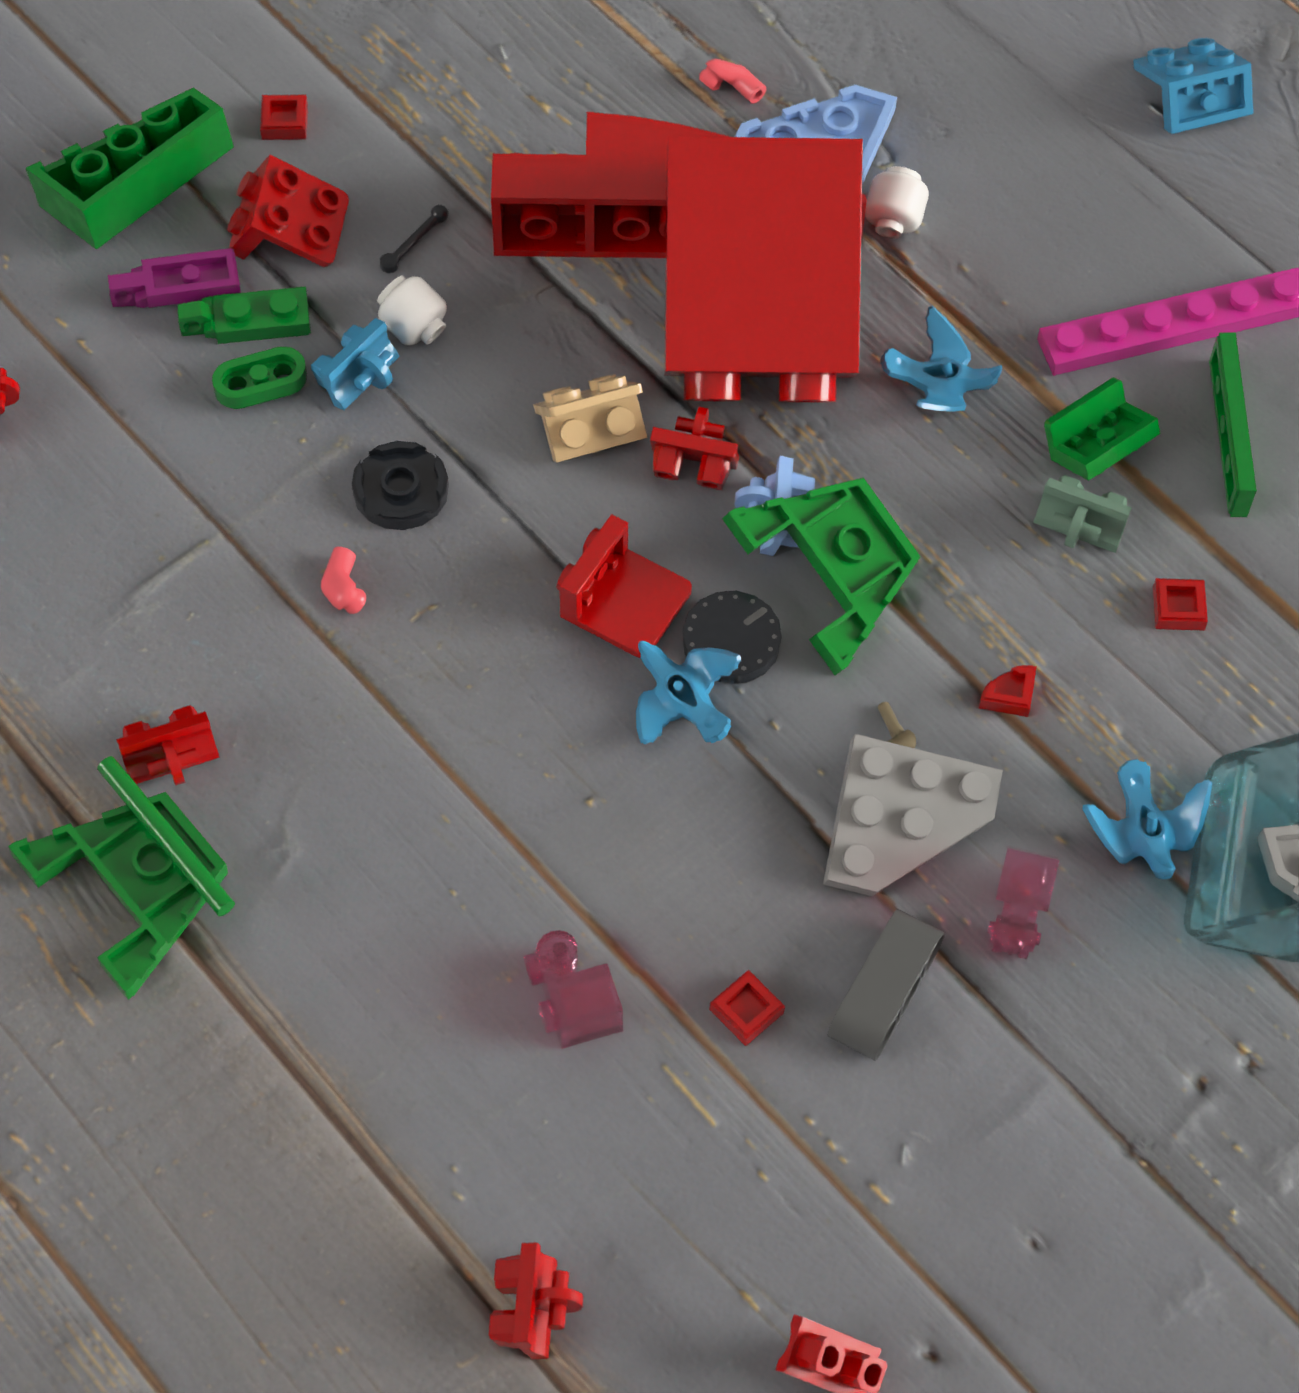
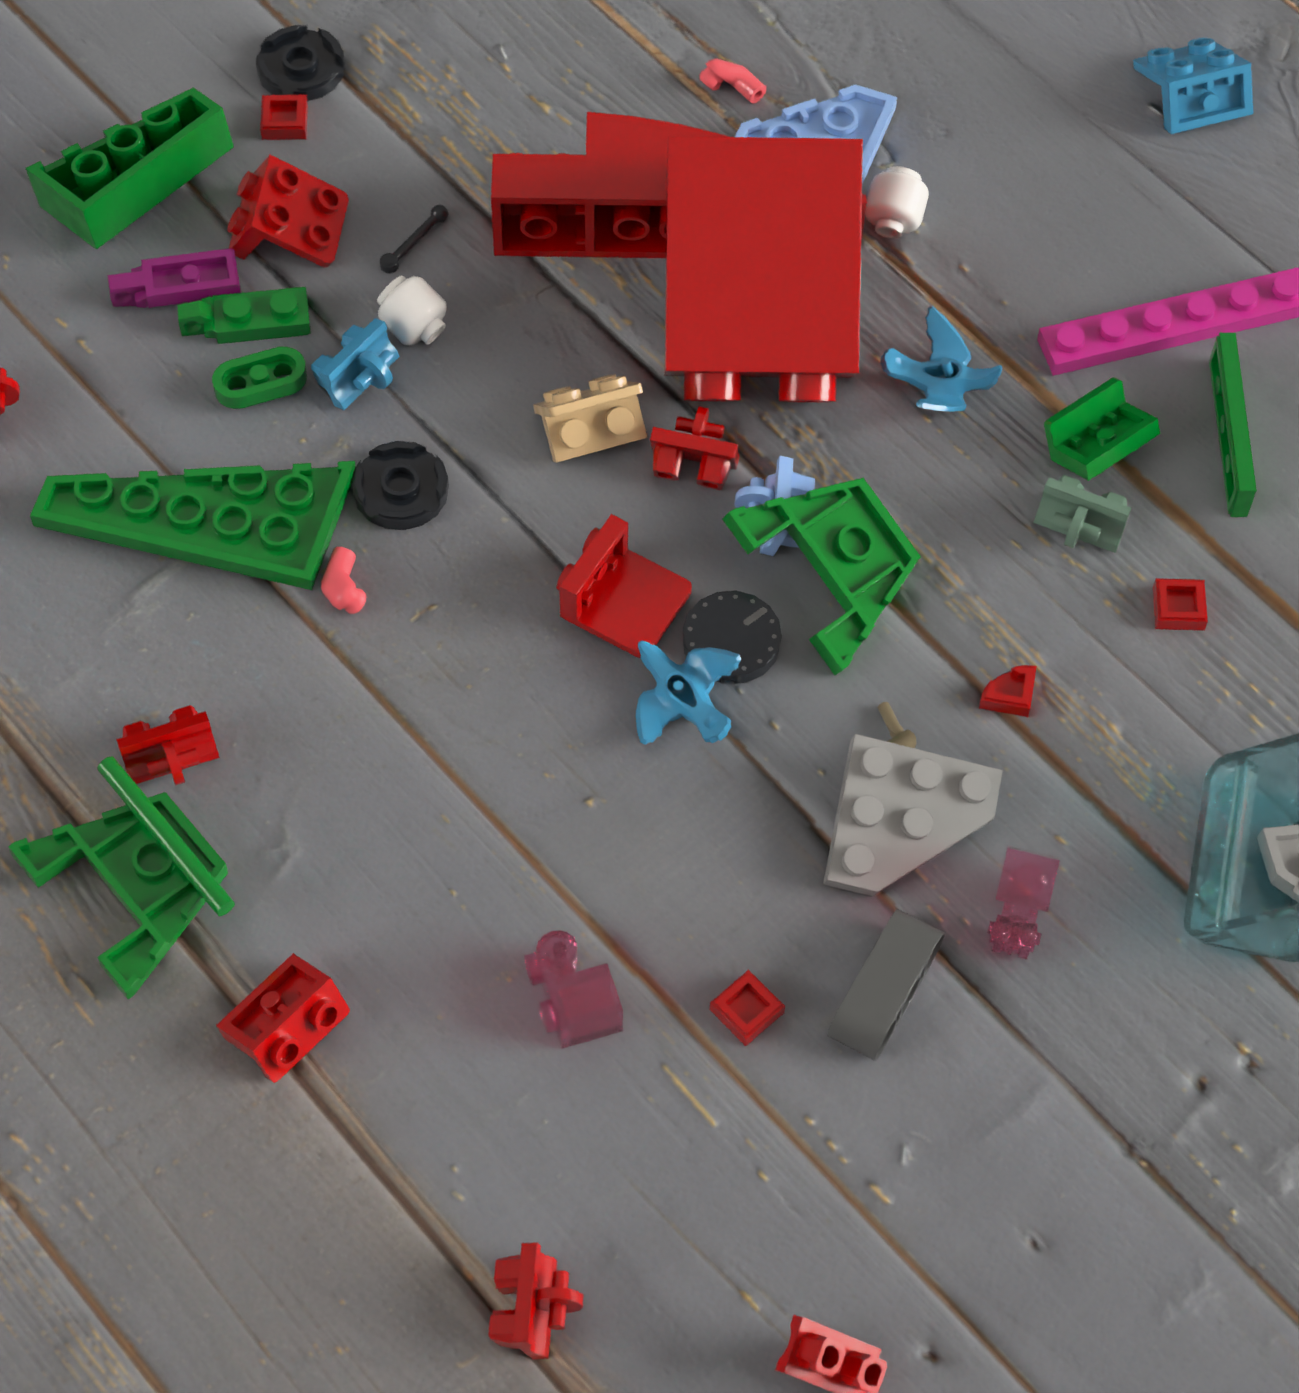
(218, 517): none -> green wing
(285, 1016): none -> red bracket
(300, 62): none -> black tile
(1146, 828): dark azure animal -> none

